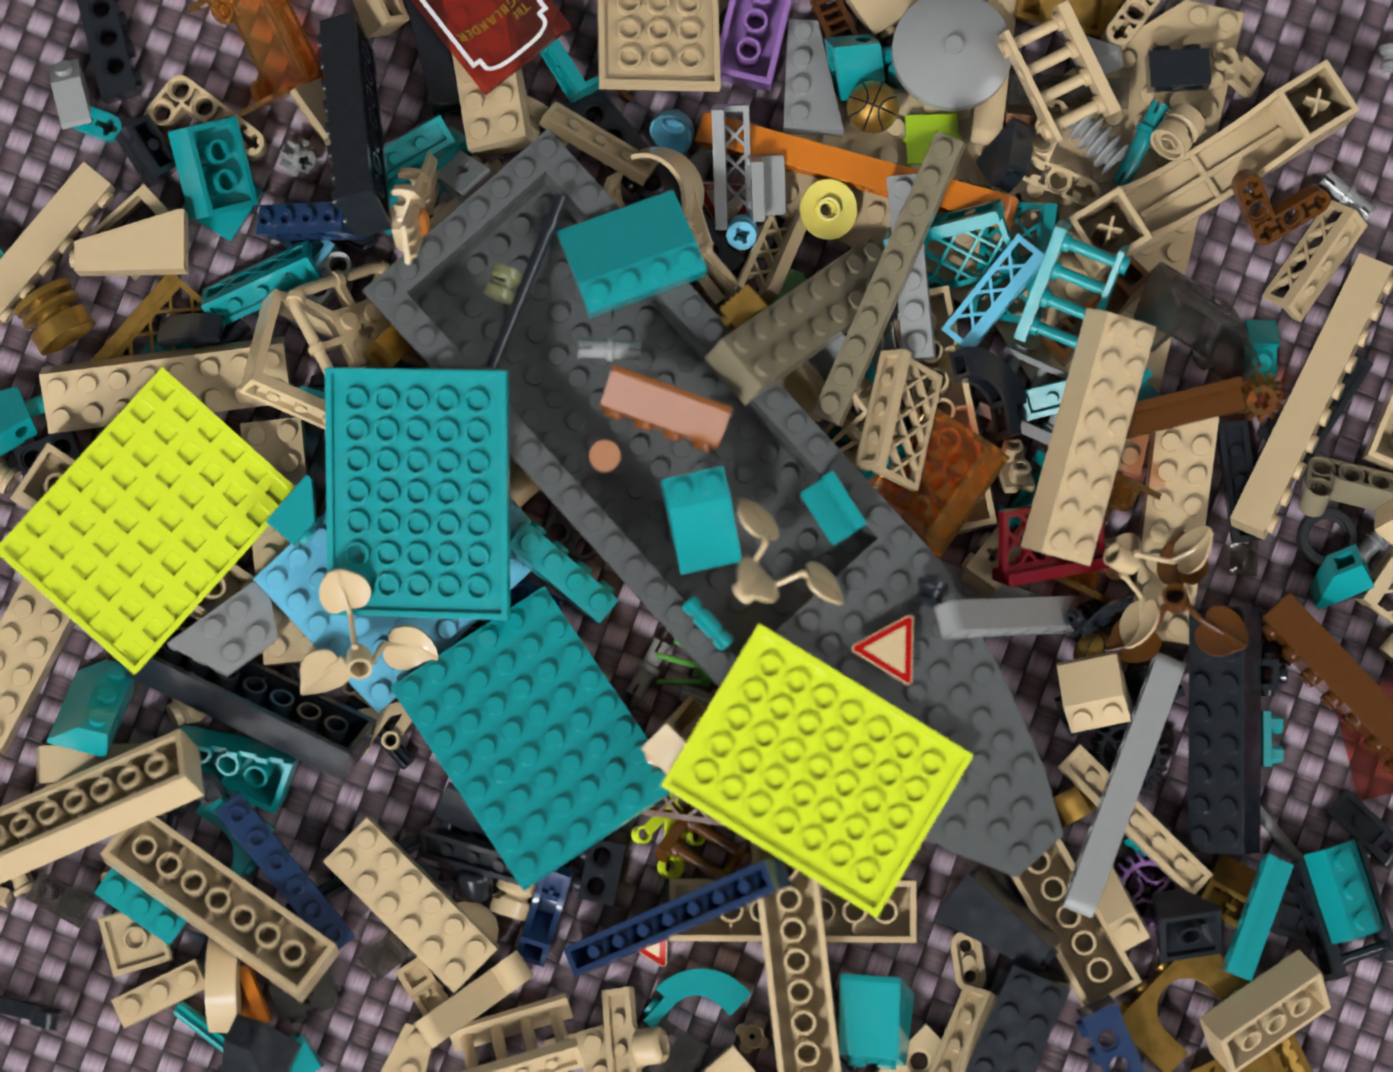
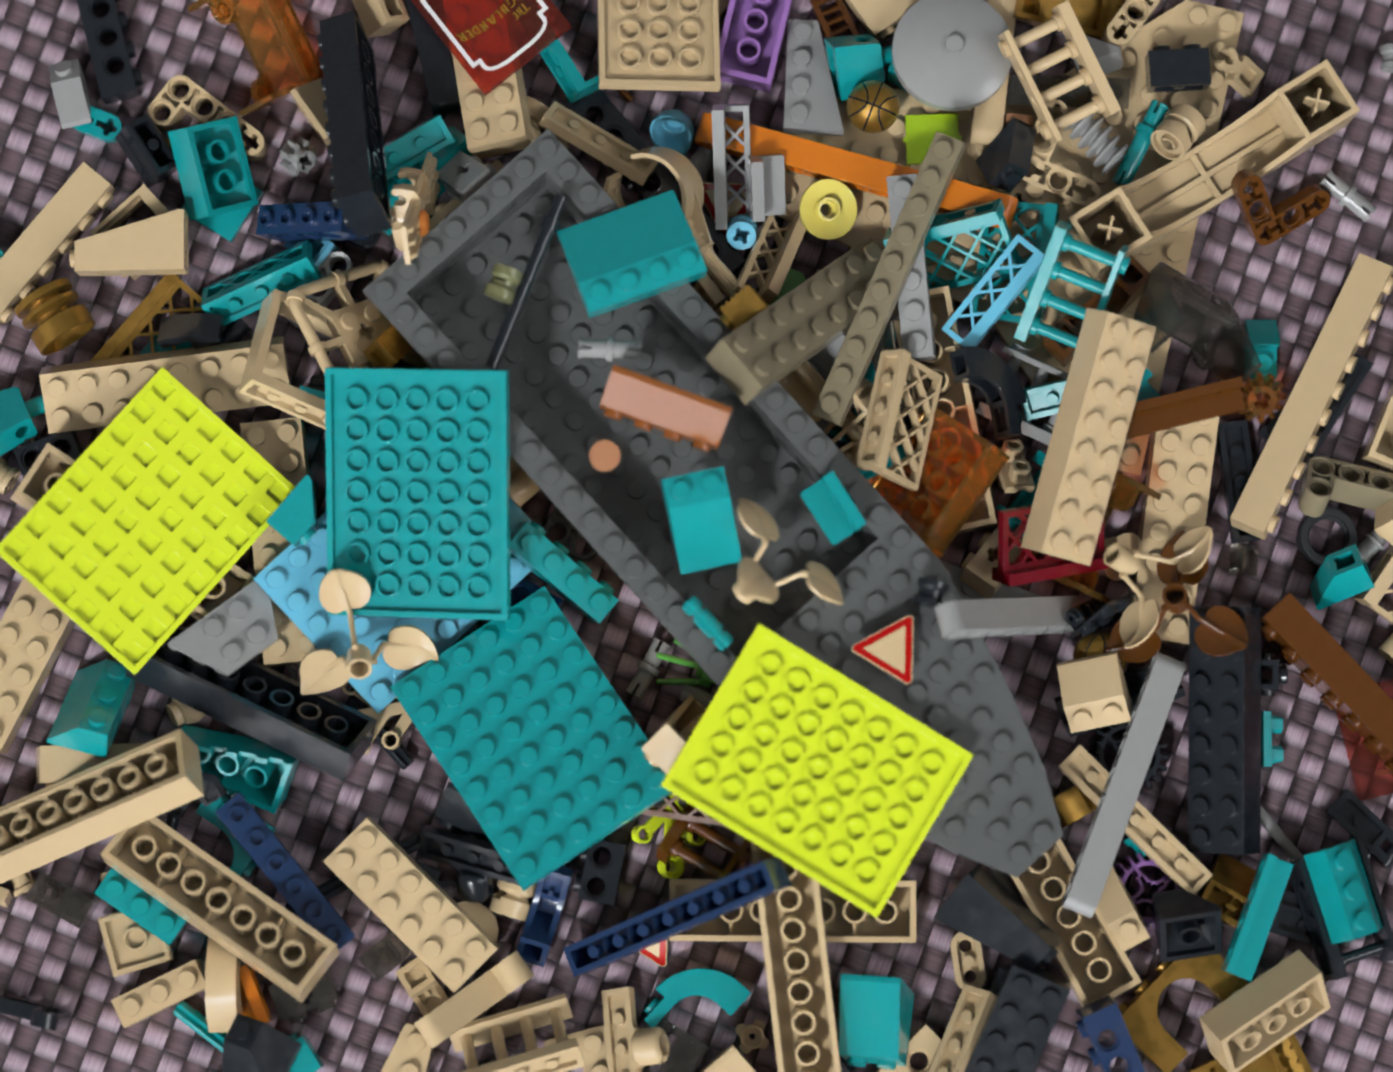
(1321, 260): tan fence -> none

